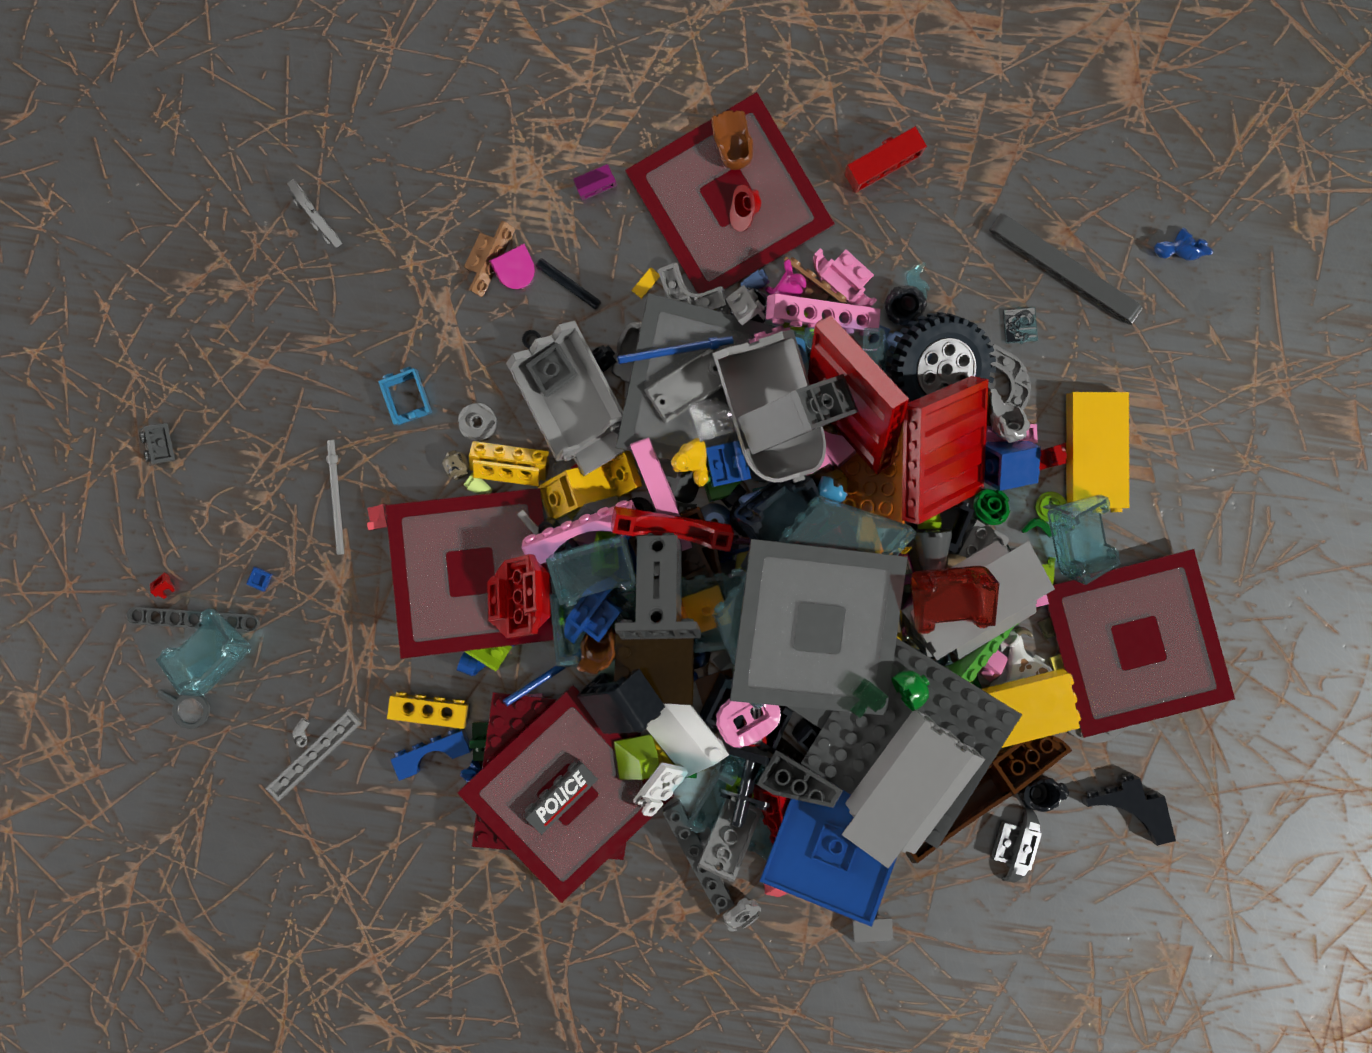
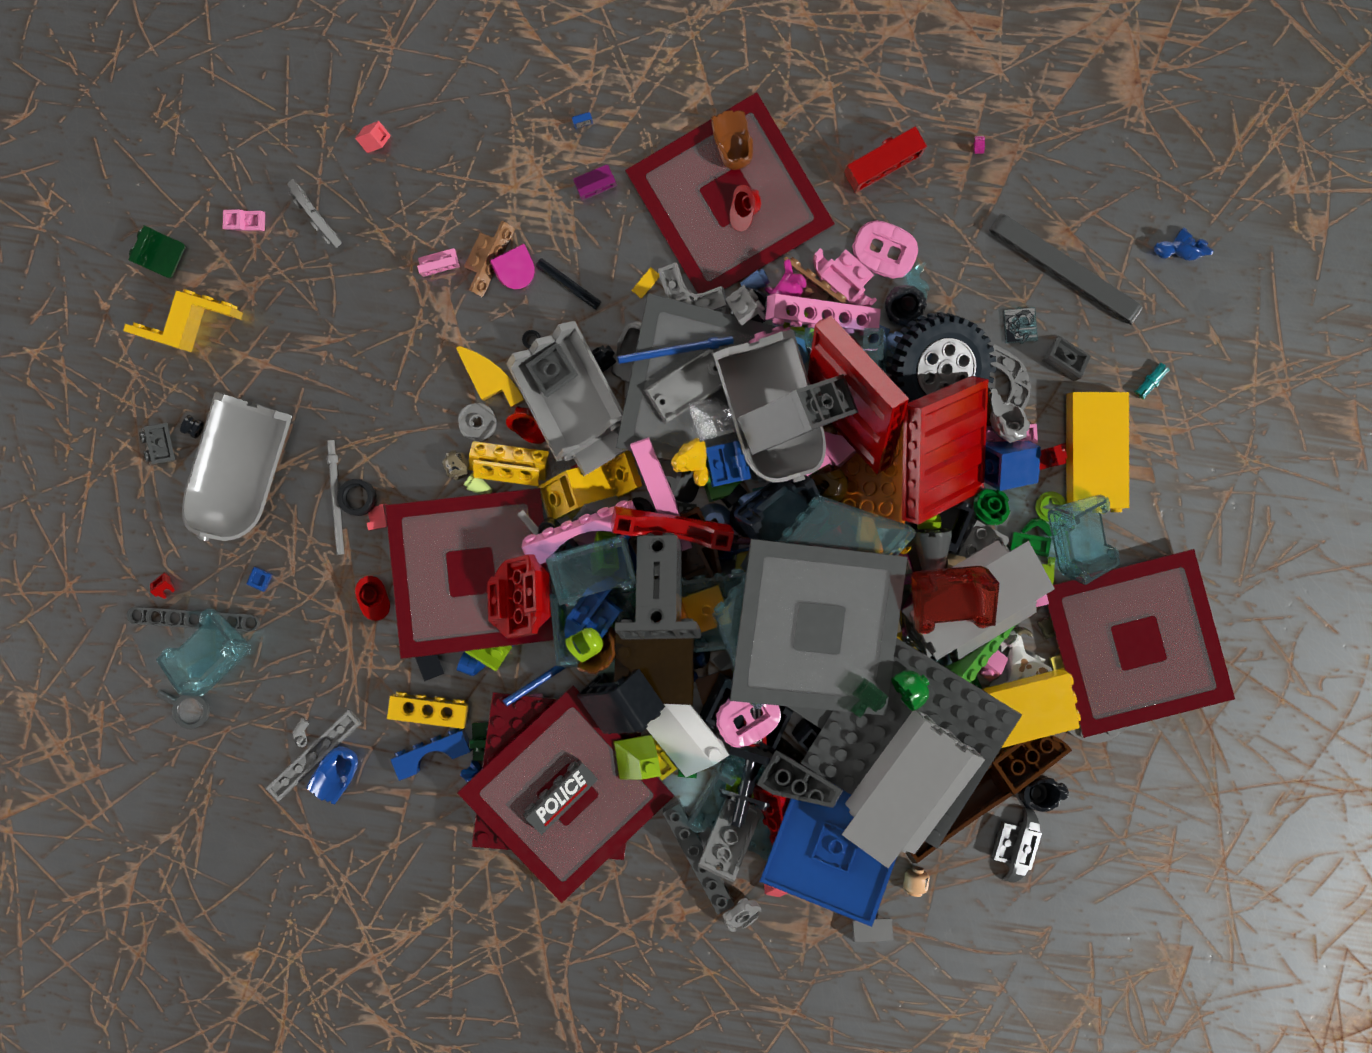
(156, 252): none -> dark green bracket
(184, 320): none -> yellow bracket
(191, 426): none -> black wheel
(233, 468): none -> light grey panel
(243, 220): none -> bright pink slope
(333, 774): none -> blue hair
(342, 494): none -> black tyre
(372, 598): none -> red piece
(373, 137): none -> coral panel
(391, 380): dark azure window -> none
(429, 666): none -> black hinge
(438, 262): none -> bright pink bracket
(489, 378): none -> yellow slope
(525, 425): none -> red piece
(582, 120): none -> blue tile
(587, 641): none -> lime helmet
(660, 787): white plate -> none
(827, 489): dark azure hair -> none
(891, 236): none -> bright pink piece
(916, 881): none -> light nougat head
(979, 144): none -> dark pink axle
(1040, 544): none -> green plate
(1067, 359): none -> dark grey slope
(1130, 796): black arch -> none
(1152, 381): none -> teal pin

